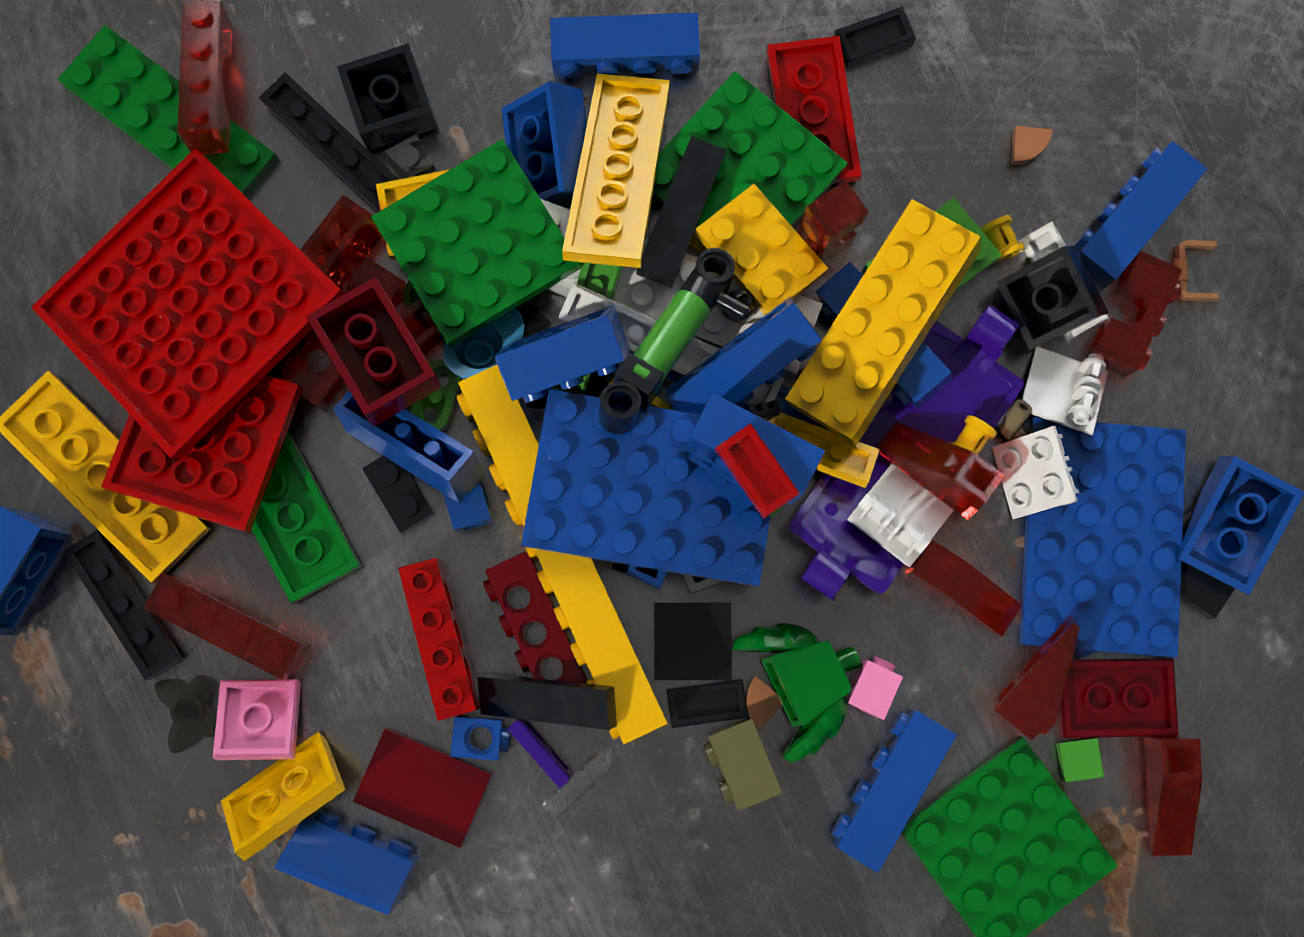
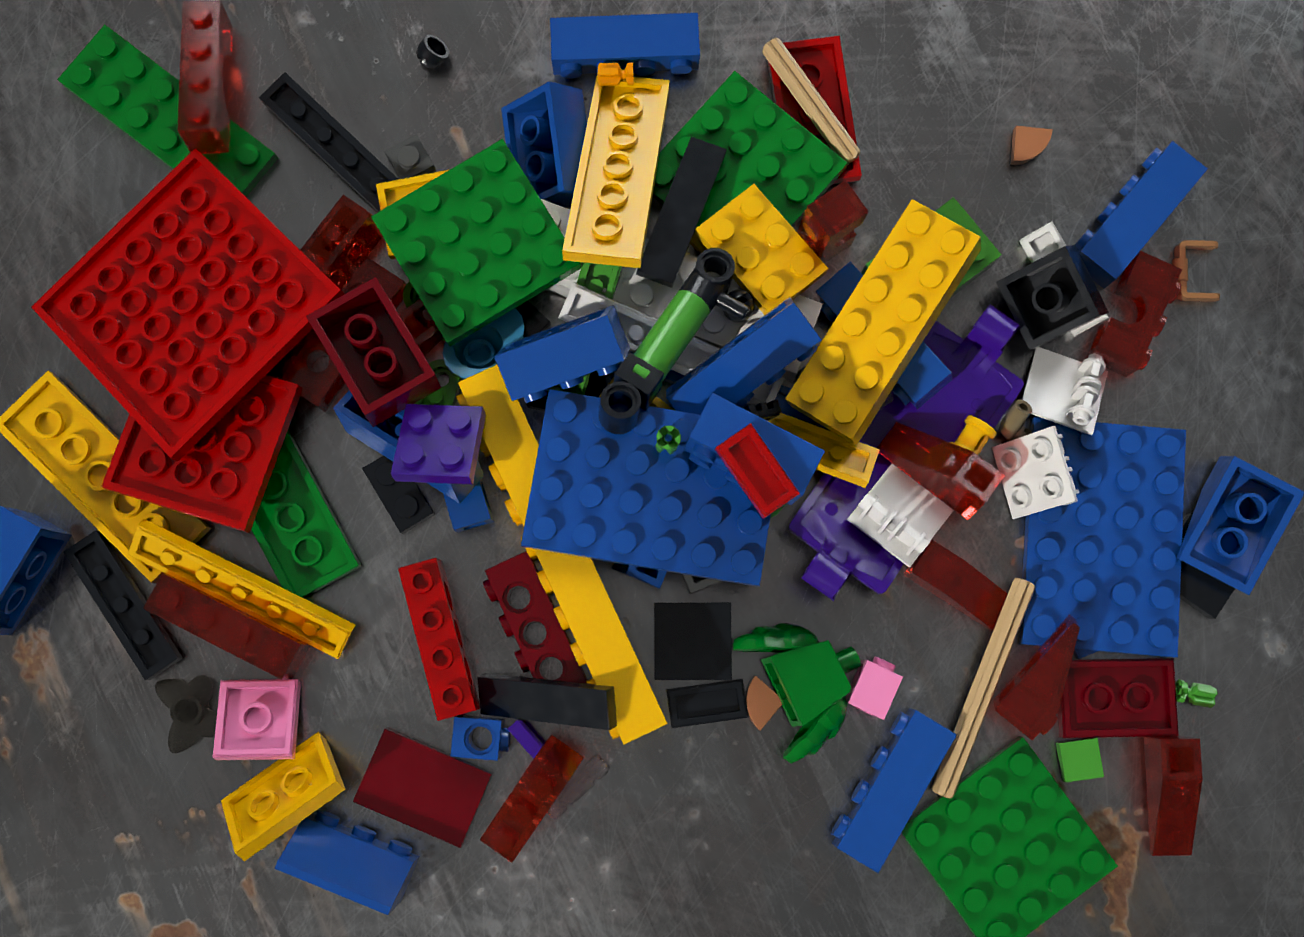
(240, 588): none -> yellow tile
(387, 97): black brick -> none
(432, 51): none -> black hinge
(438, 444): none -> dark purple plate
(531, 798): none -> clear red arch
(611, 74): none -> light orange piece
(668, 433): none -> bright green piece
(743, 764): olive brick -> none
(810, 100): none -> tan axle
(875, 36): black tile -> none
(983, 687): none -> tan axle
(1003, 238): yellow bush -> none
(1197, 694): none -> bright green piece

